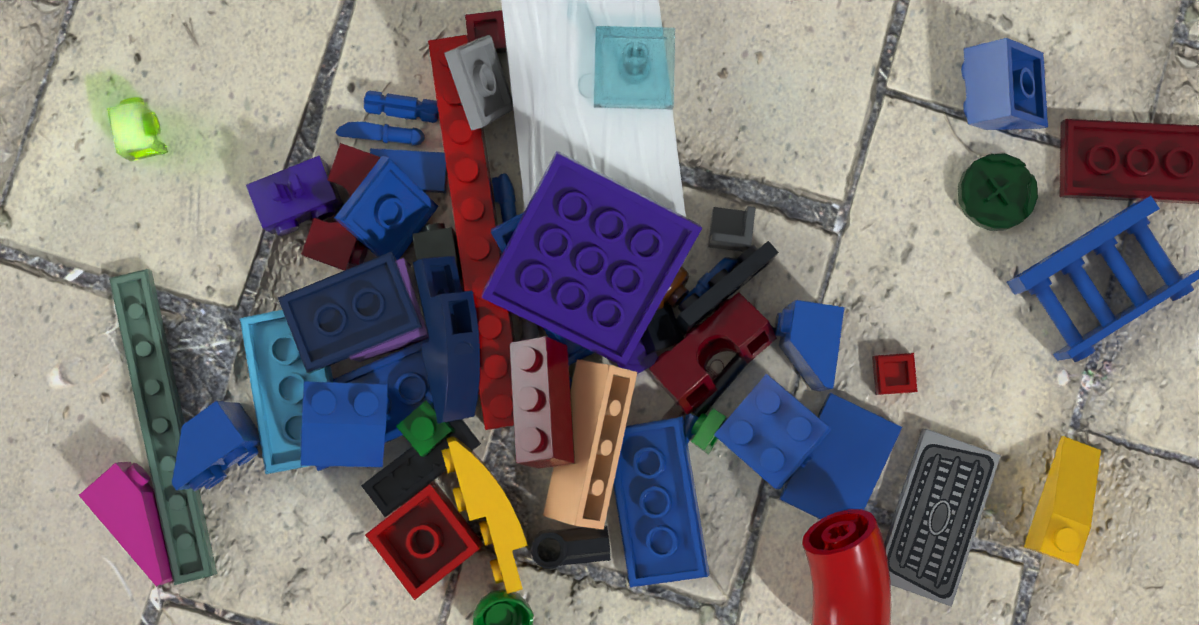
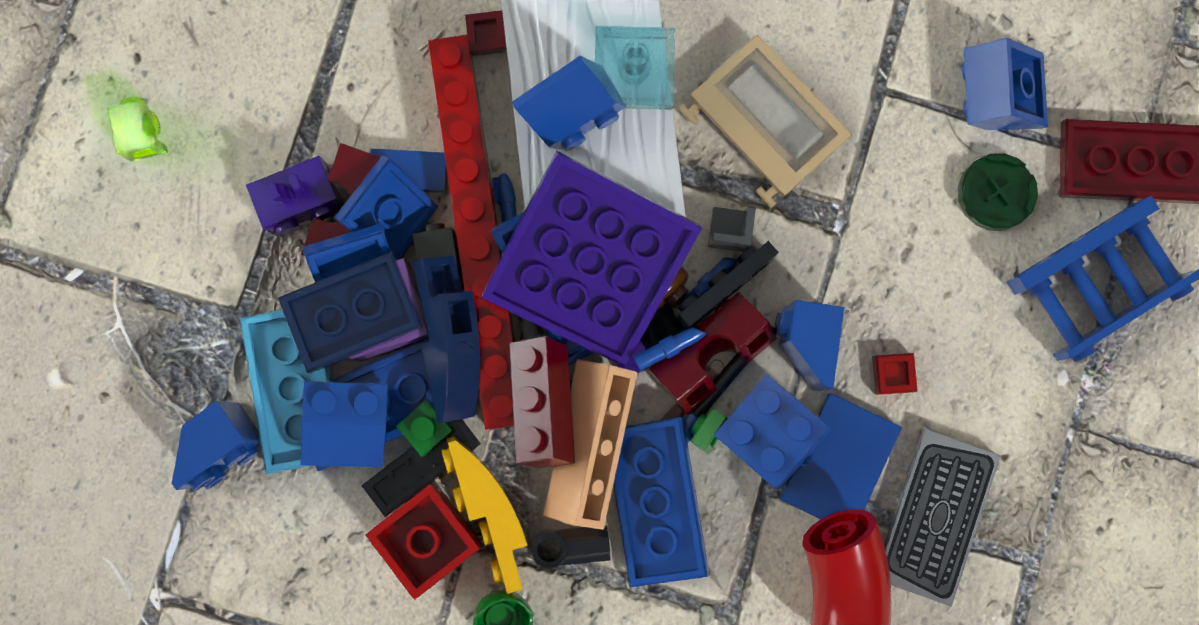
(131, 514): dark pink slope -> none
(161, 424): sand green tile -> none
(345, 251): none -> blue tile
(378, 132): blue piece -> none
(401, 106): blue axle -> none
(480, 81): light grey tile -> none
(571, 104): none -> blue slope
(668, 347): none -> blue piece
(768, 117): none -> piece
(1066, 503): yellow slope -> none

